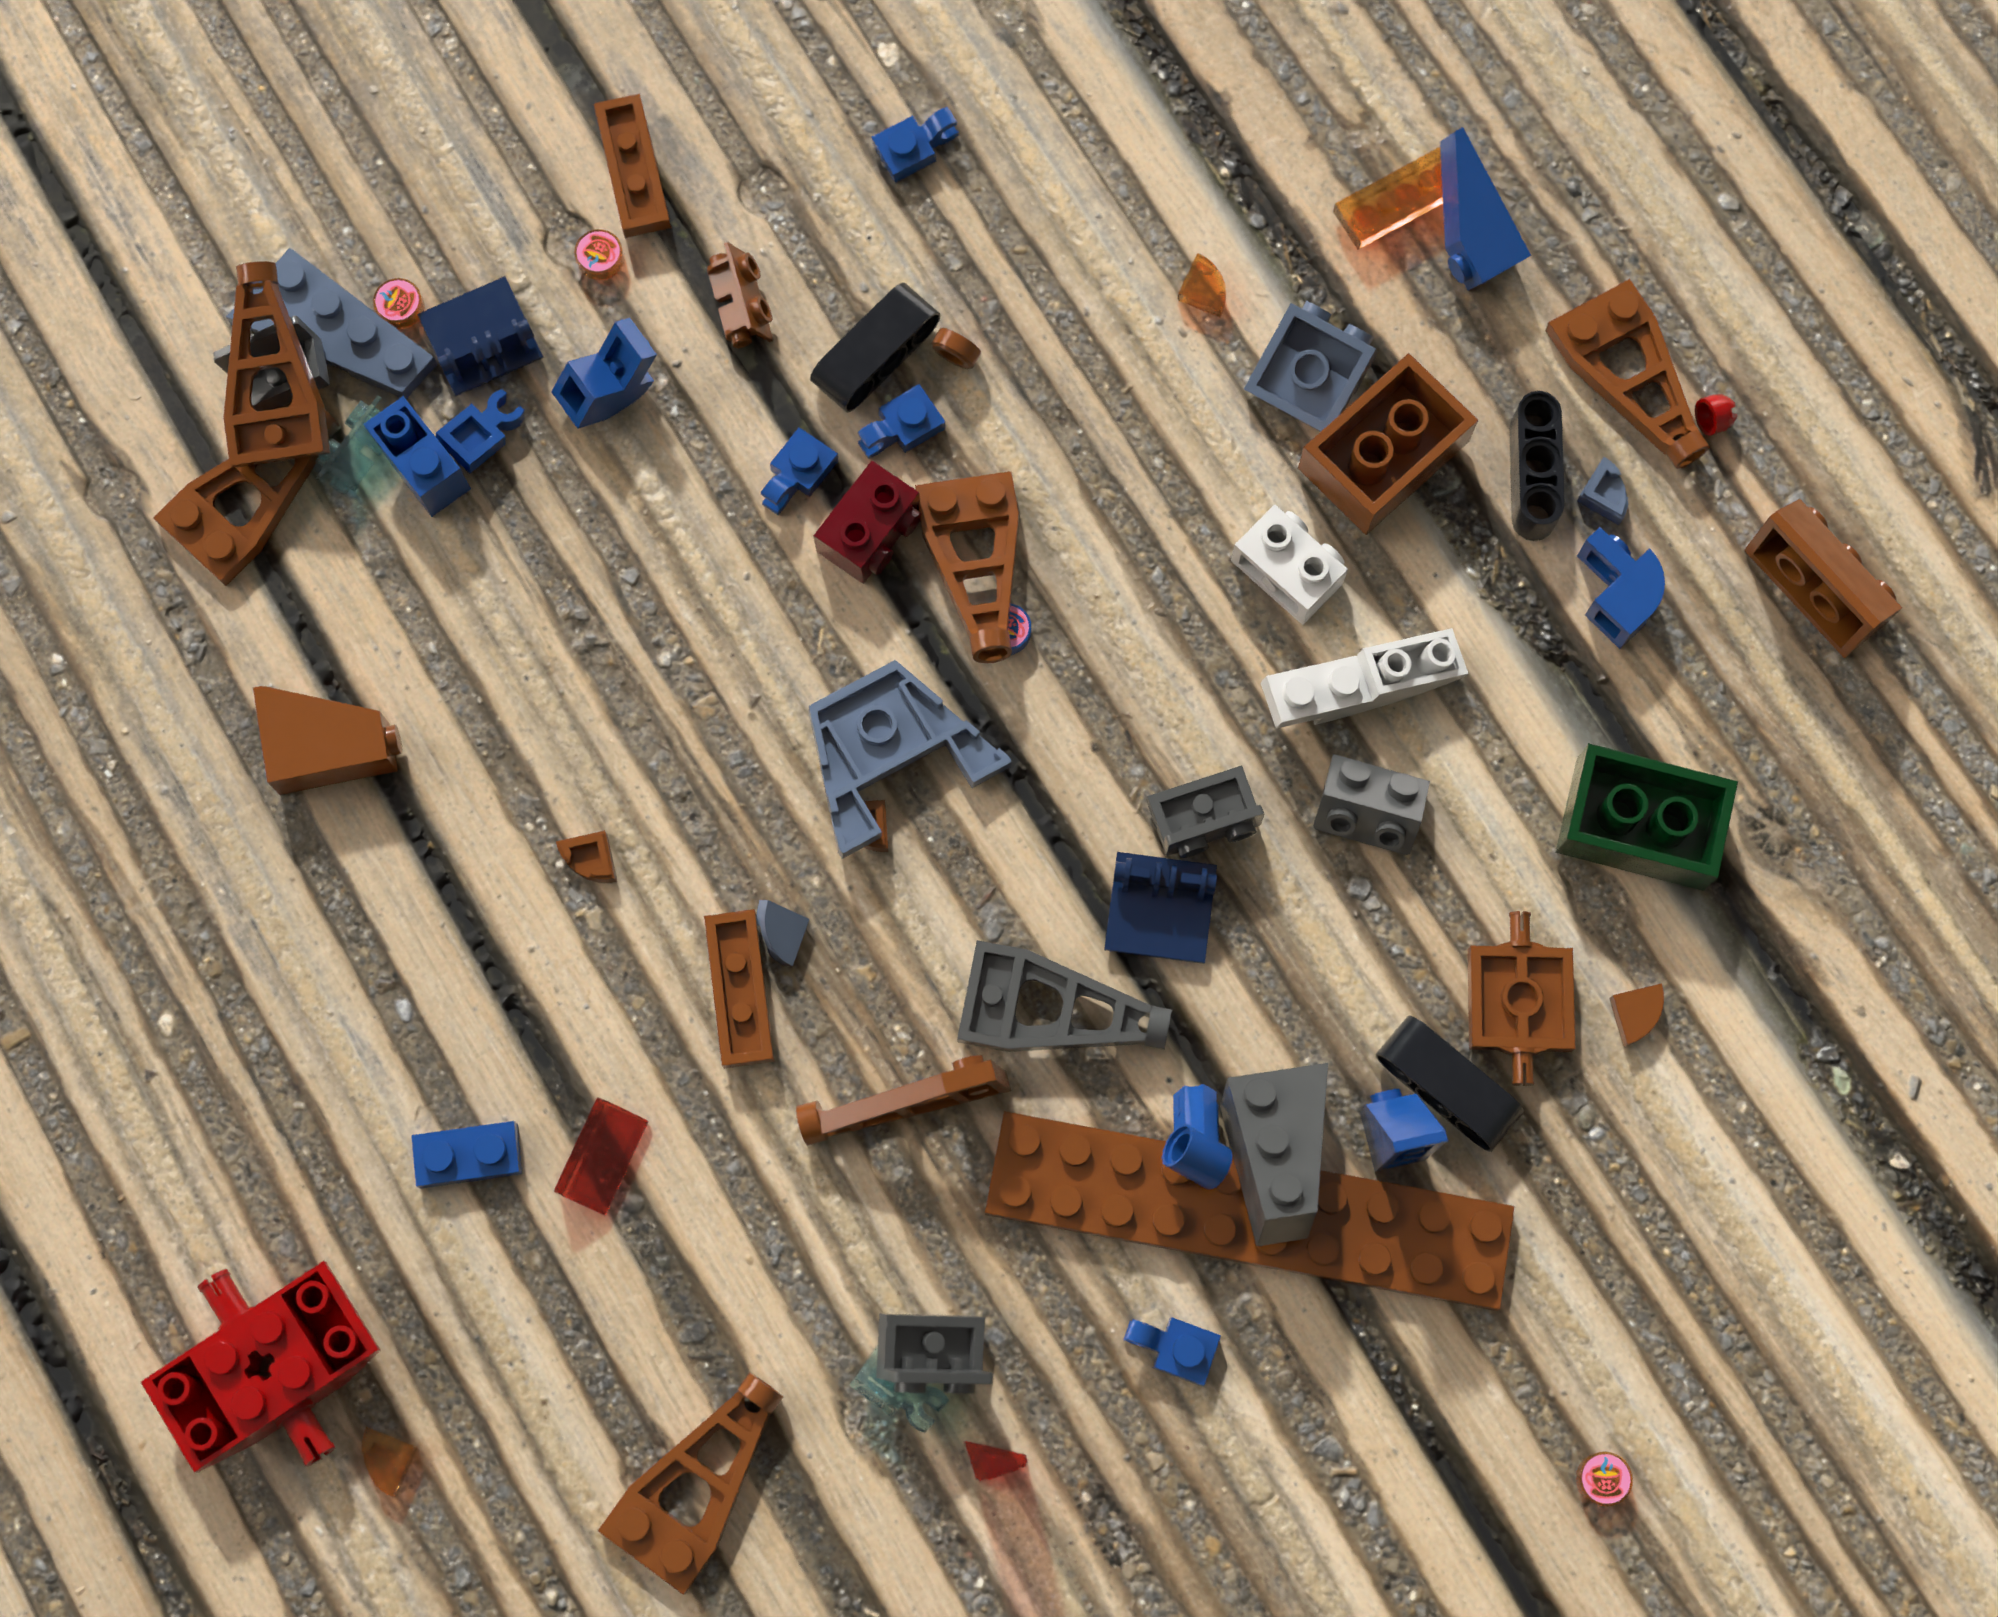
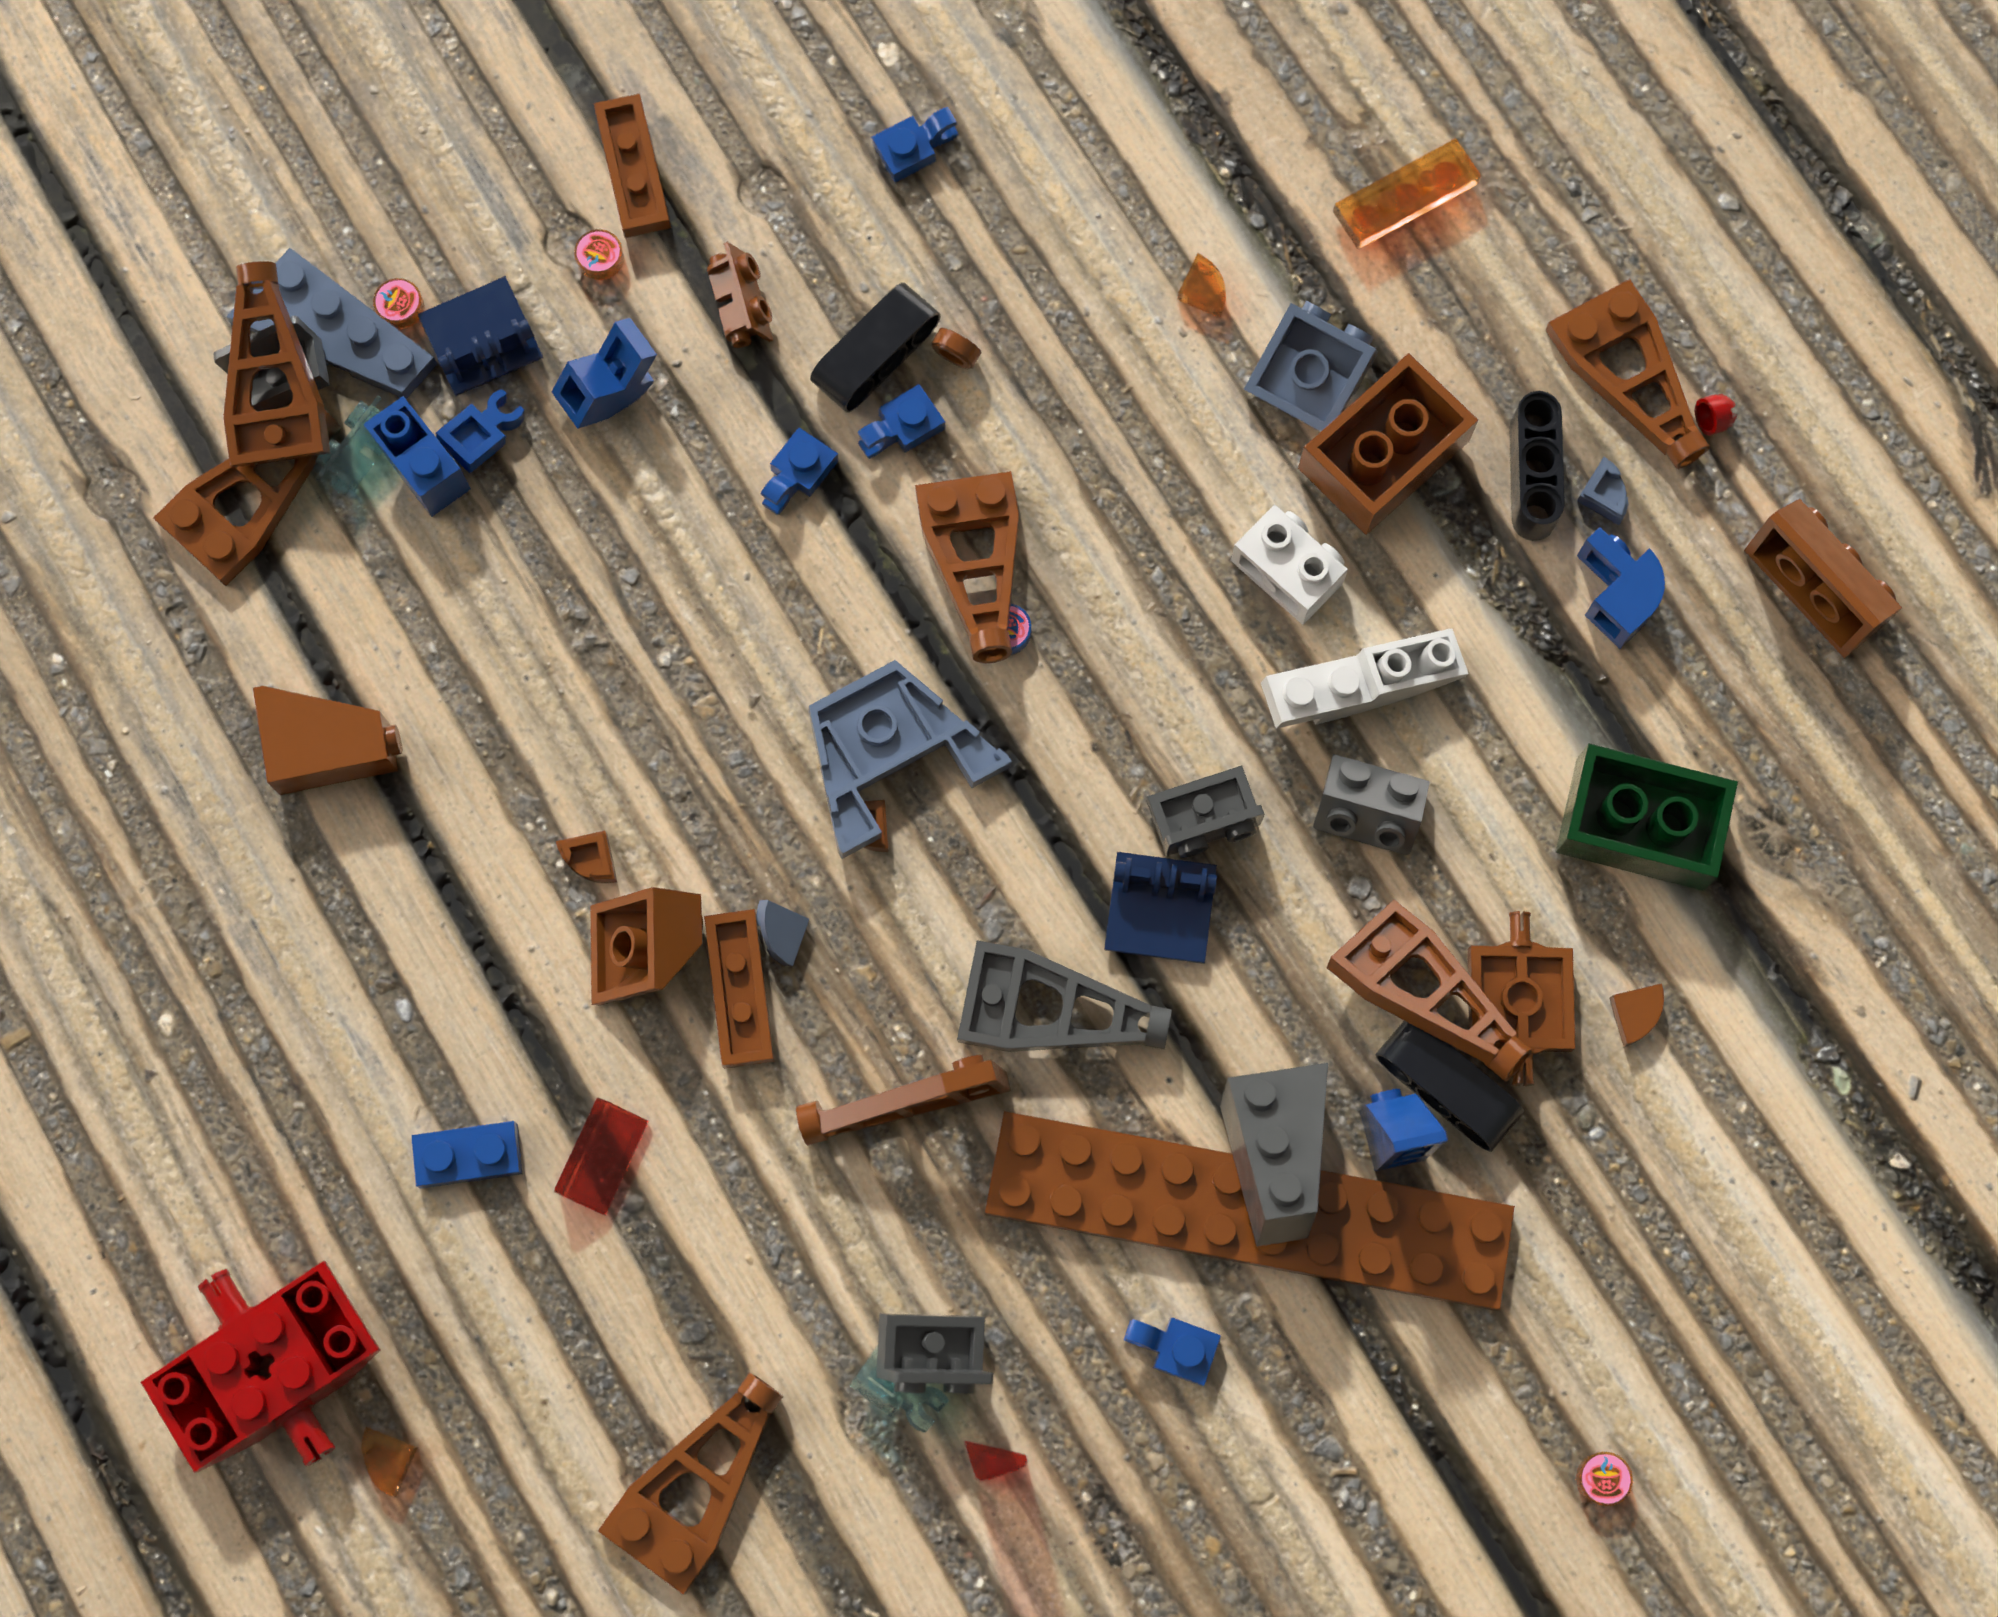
(642, 942): none -> dark orange slope
(868, 523): dark red brick -> none
(1195, 1142): blue piece -> none
(1385, 946): none -> dark orange plate
(1476, 222): blue slope -> none

